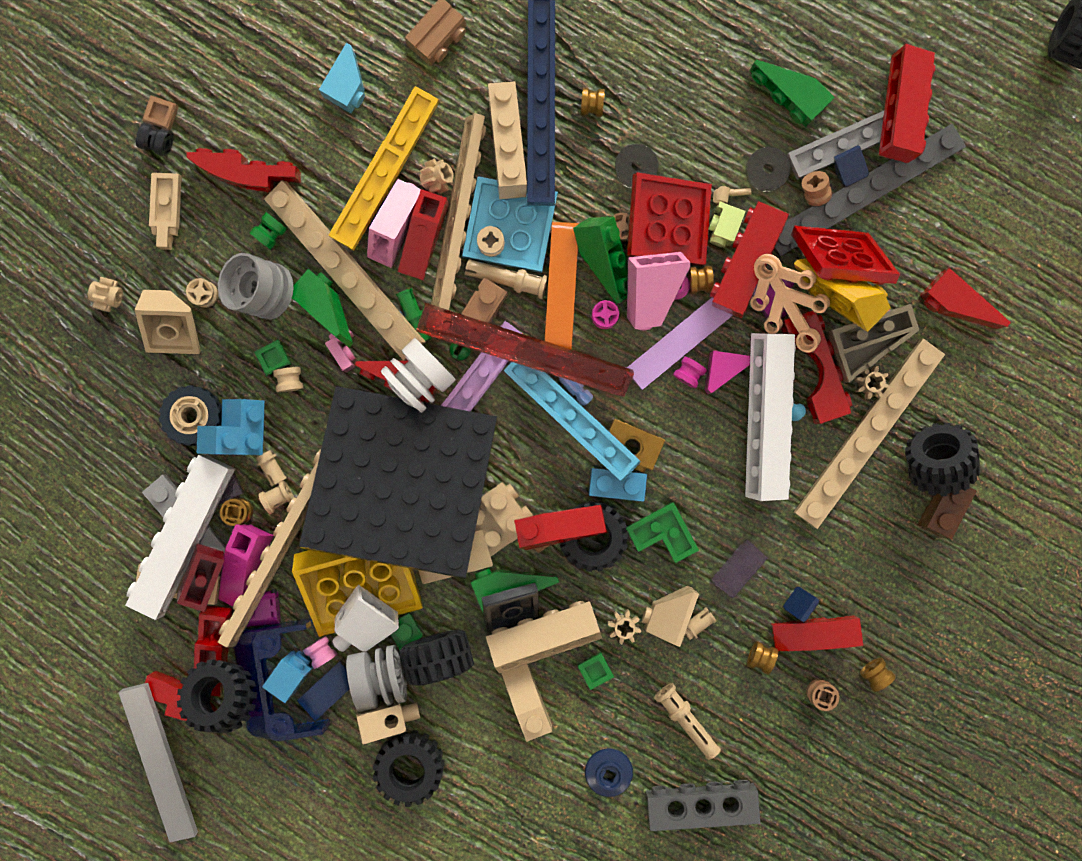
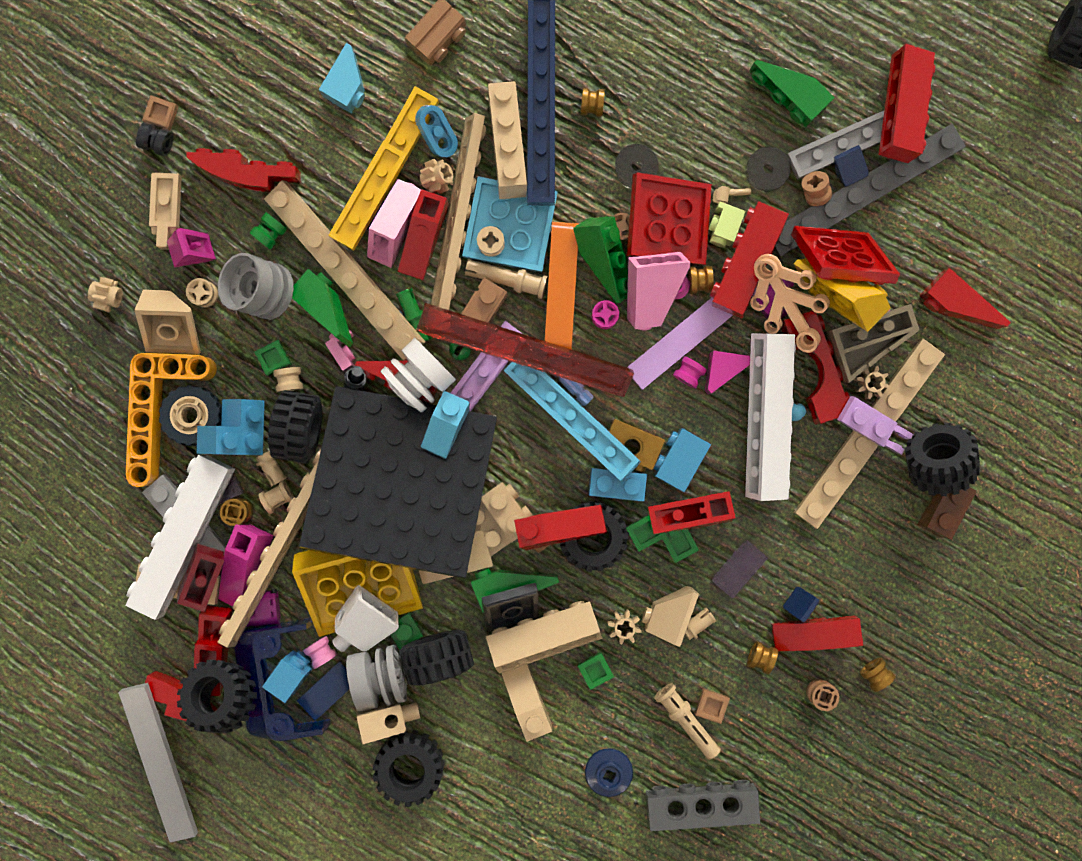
(138, 406): none -> light orange beam
(190, 247): none -> dark pink slope
(295, 427): none -> black tyre
(354, 379): none -> black cylinder
(436, 129): none -> dark azure plate
(445, 424): none -> medium azure slope
(681, 459): none -> dark azure brick
(692, 513): none -> red slope
(712, 706): none -> medium nougat tile
(872, 424): none -> lavender hinge

